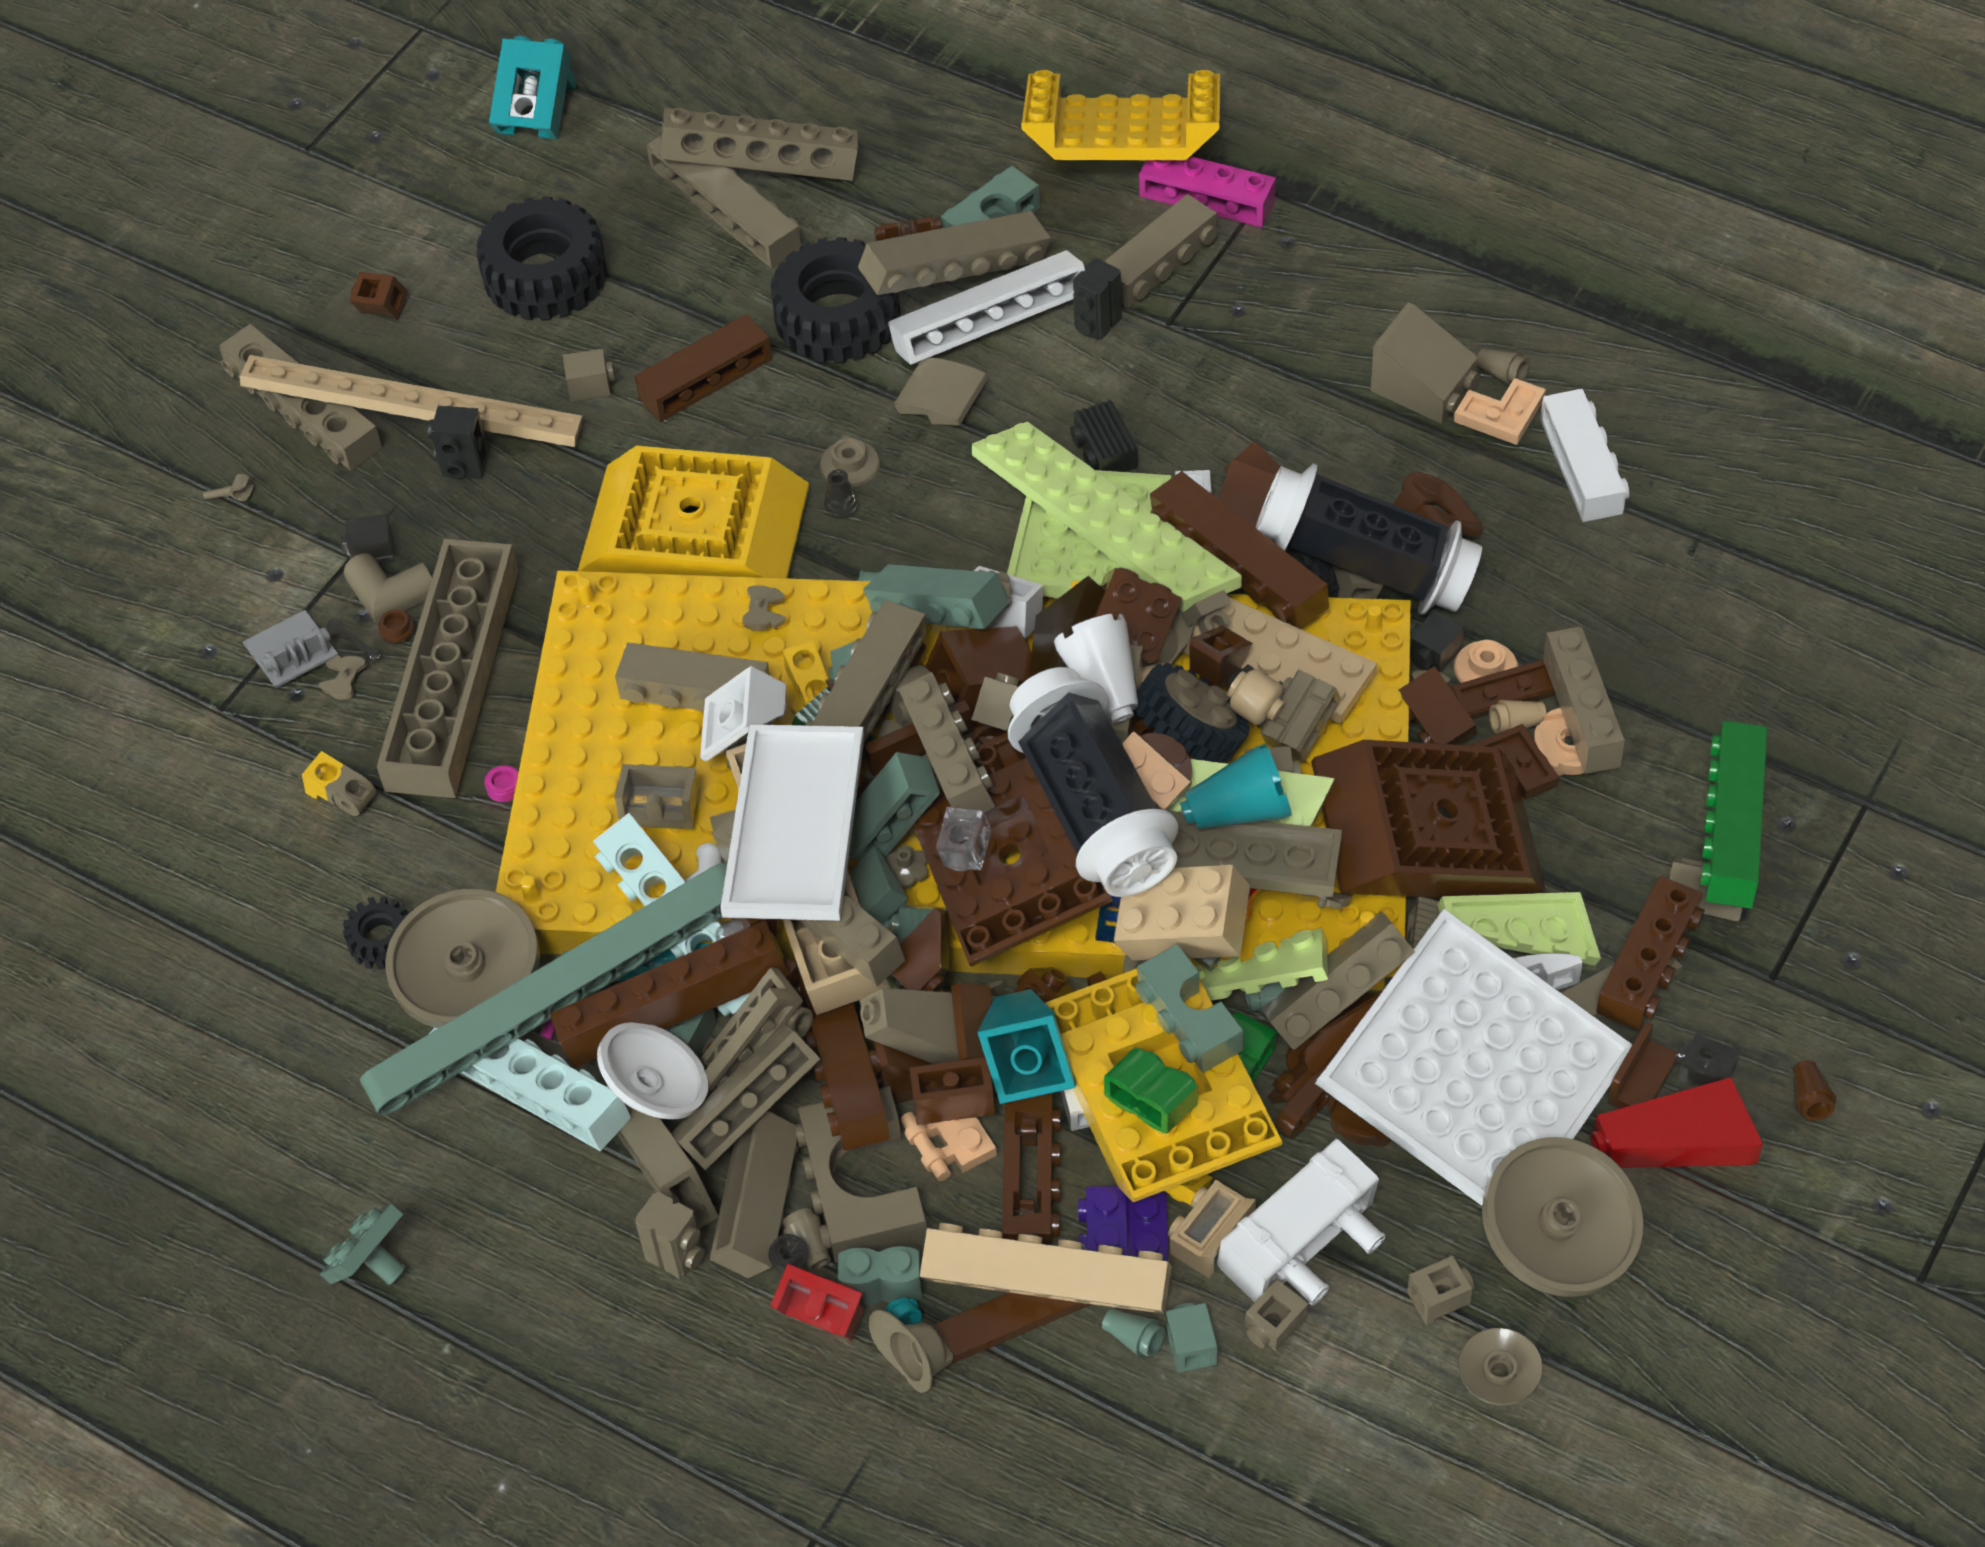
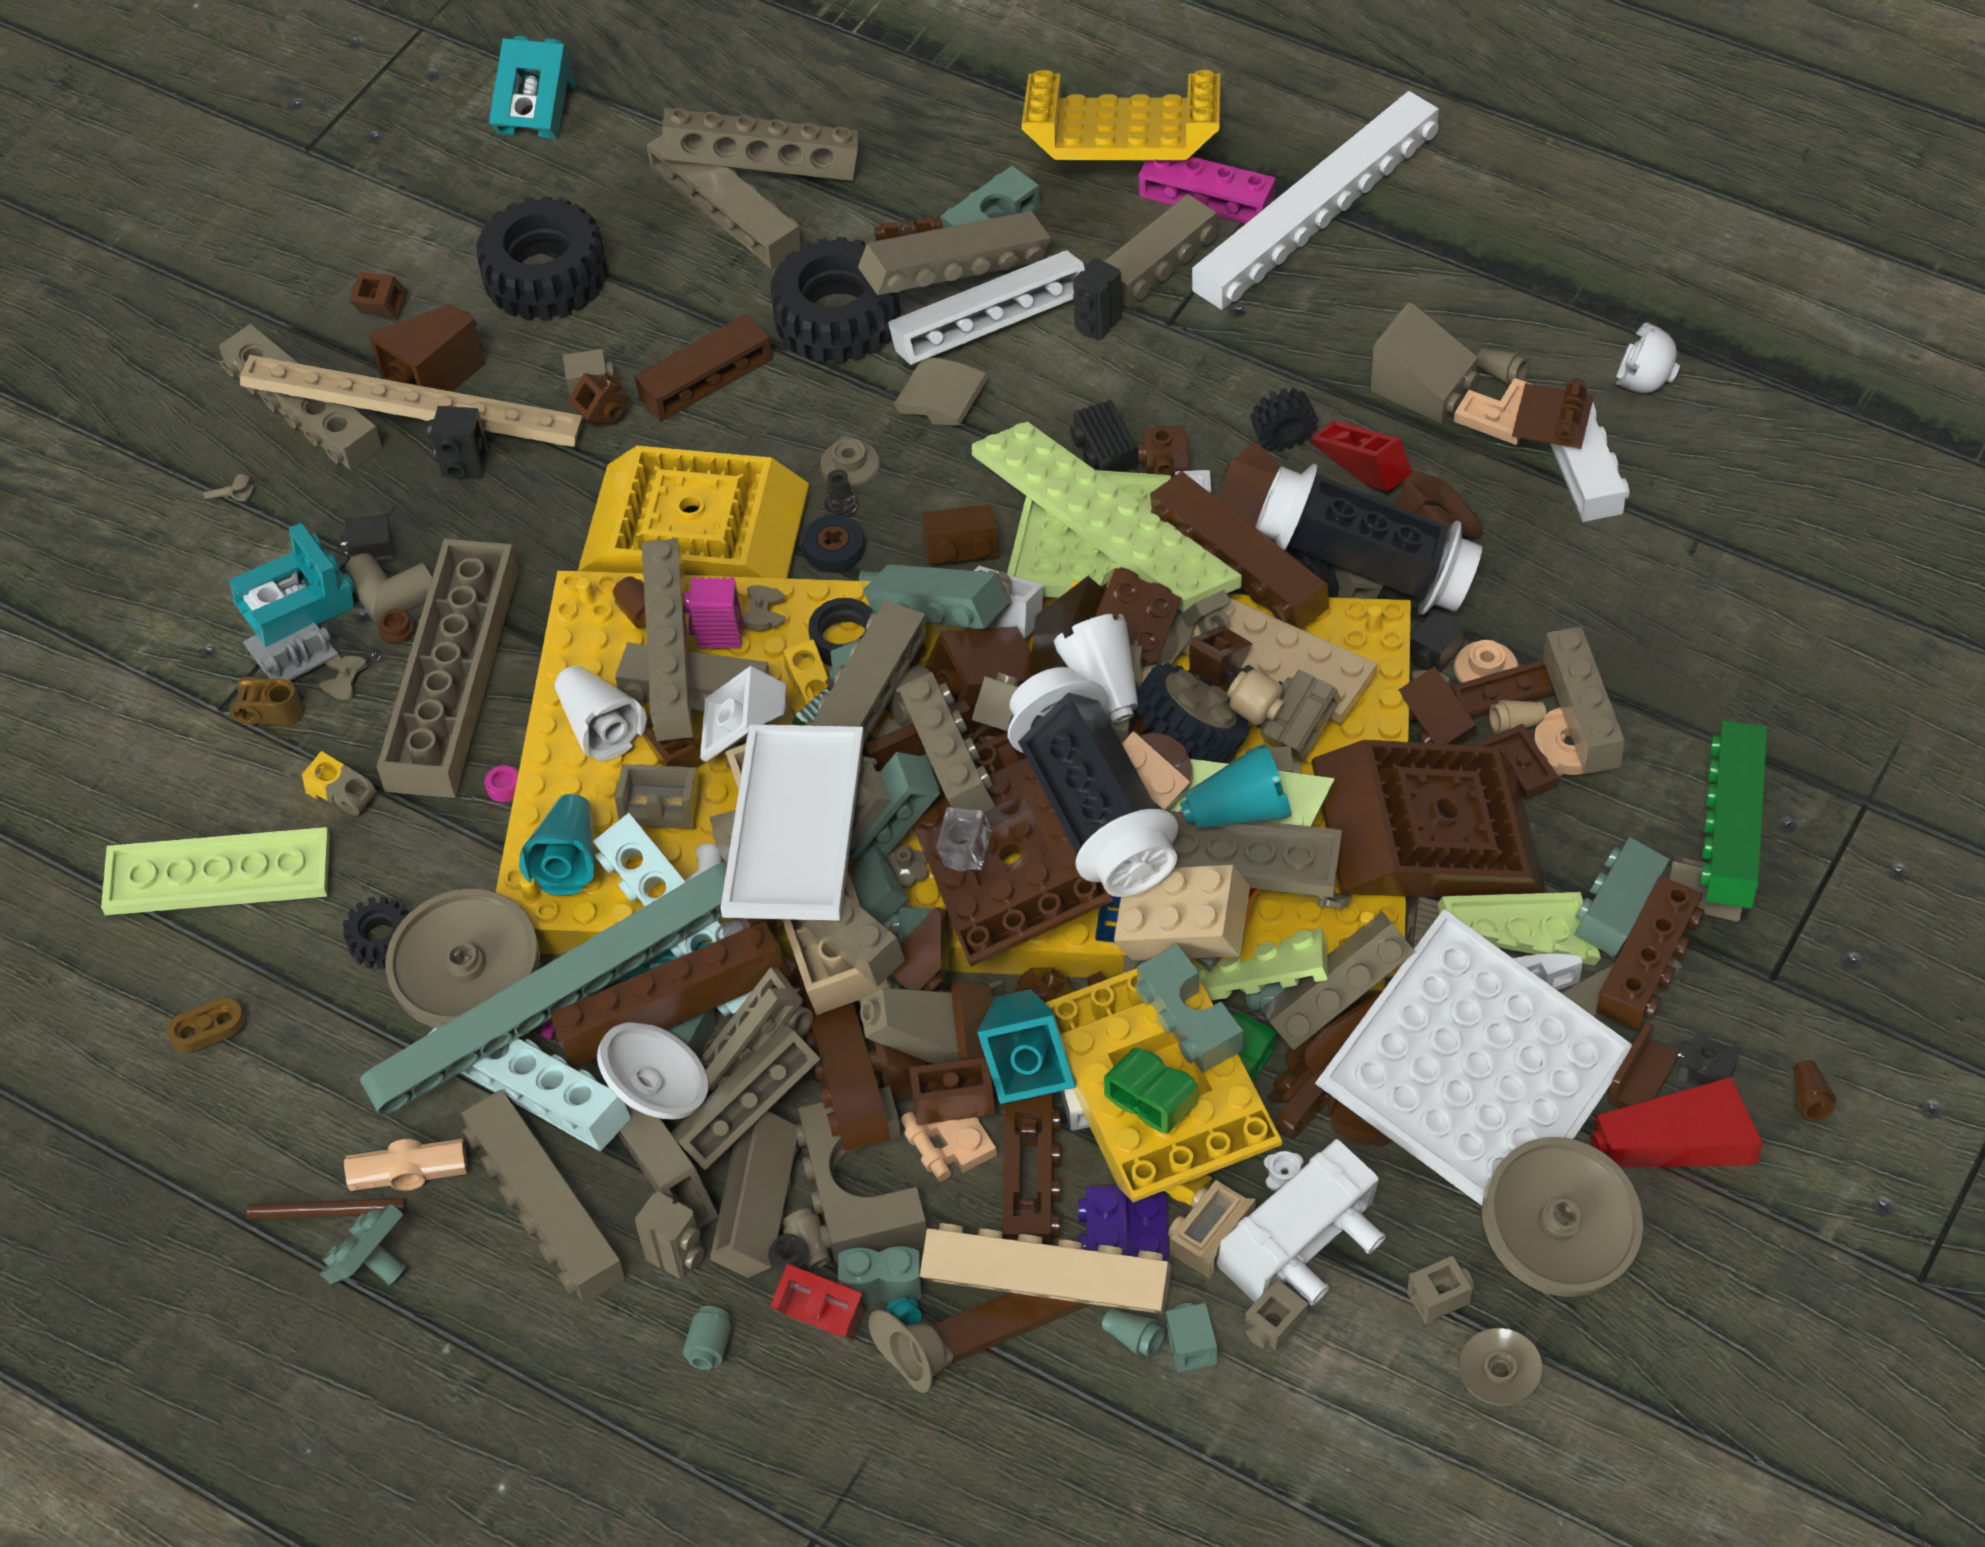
(205, 1025): none -> pearl gold plate
(216, 871): none -> yellowish green plate
(267, 701): none -> pearl gold piece
(293, 589): none -> teal brick
(319, 1208): none -> reddish brown bar
(406, 1164): none -> light nougat piece
(429, 349): none -> reddish brown slope
(542, 1196): none -> dark tan brick
(561, 848): none -> teal cone
(599, 398): none -> reddish brown brick
(599, 713): none -> white cone
(630, 600): none -> reddish brown brick
(667, 640): none -> dark tan brick
(685, 757): none -> reddish brown slope
(707, 1338): none -> sand green brick
(714, 612): none -> dark pink brick
(831, 613): none -> black tyre
(833, 557): none -> black bush
(870, 799): none -> dark tan plate
(959, 534): none -> reddish brown brick
(1164, 450): none -> reddish brown brick
(1281, 1161): none -> white plate
(1284, 419): none -> black tyre
(1314, 200): none -> white brick
(1366, 454): none -> red slope
(1554, 414): none -> reddish brown hinge
(1619, 895): none -> sand green brick
(1648, 361): none -> white cylinder

